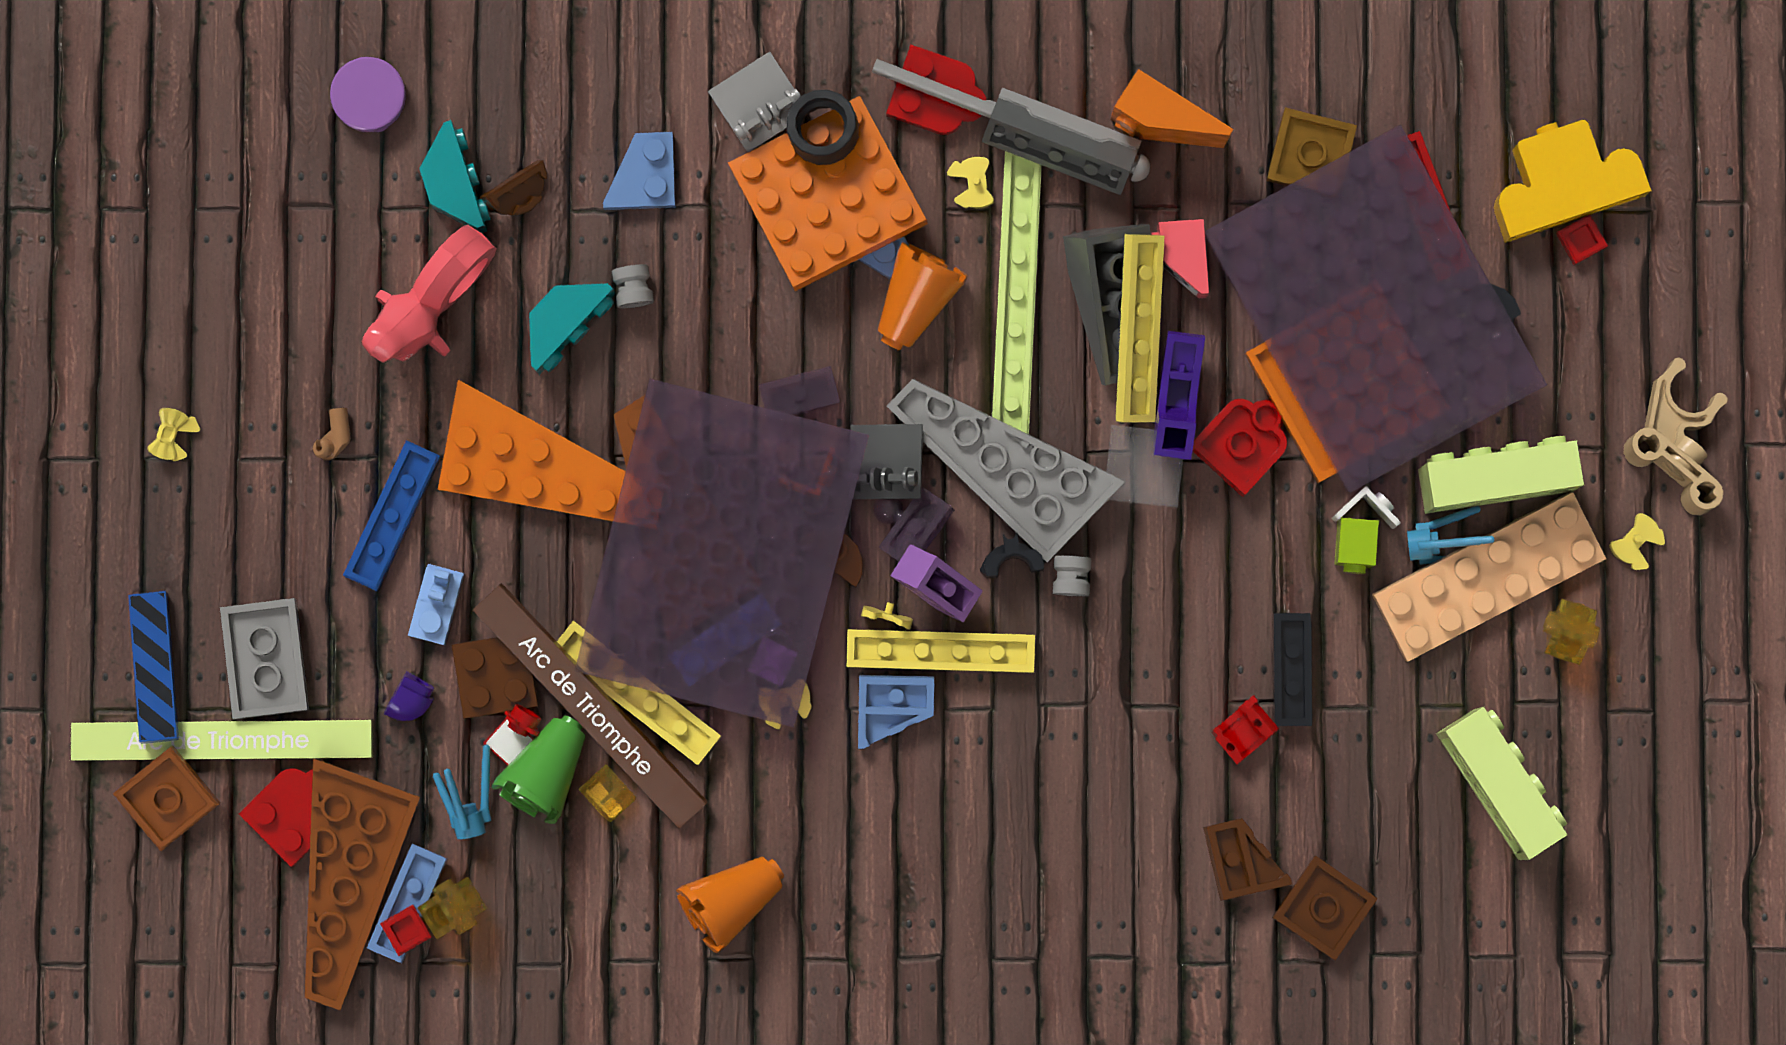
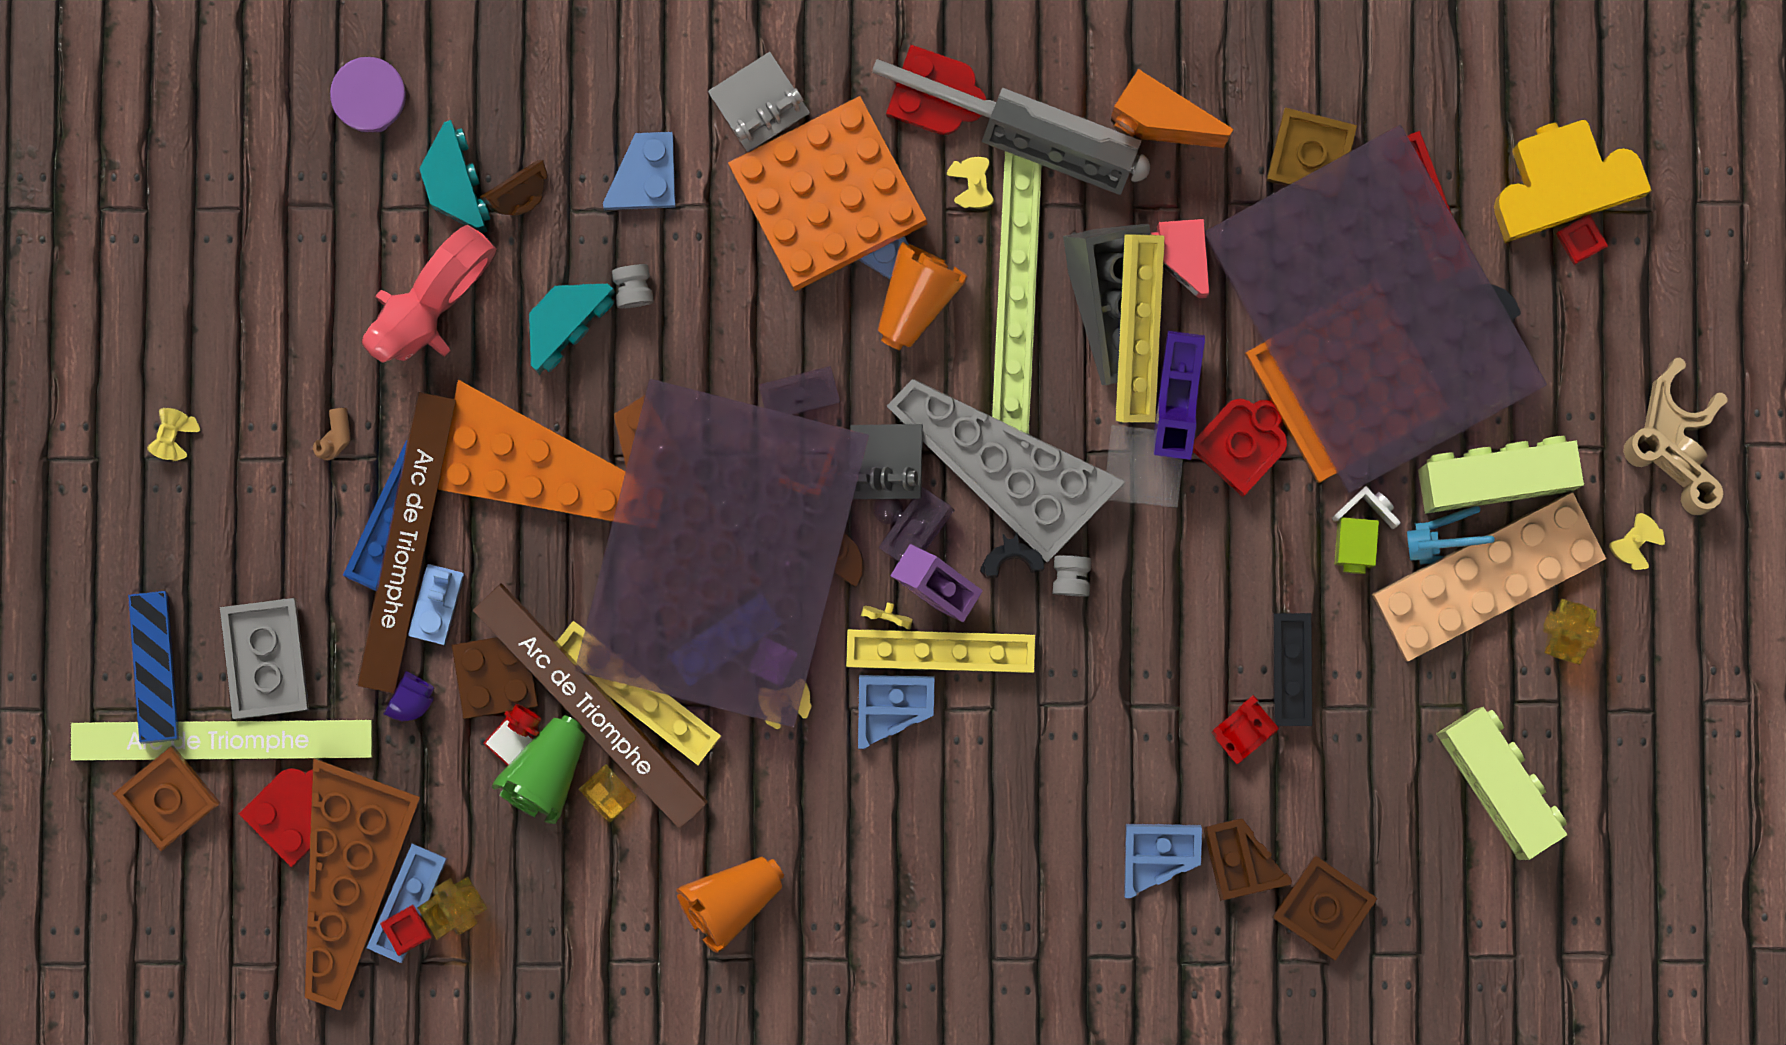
(405, 542): none -> reddish brown tile
(466, 818): dark azure plant -> none
(819, 100): black tyre -> none
(1158, 853): none -> medium blue wing

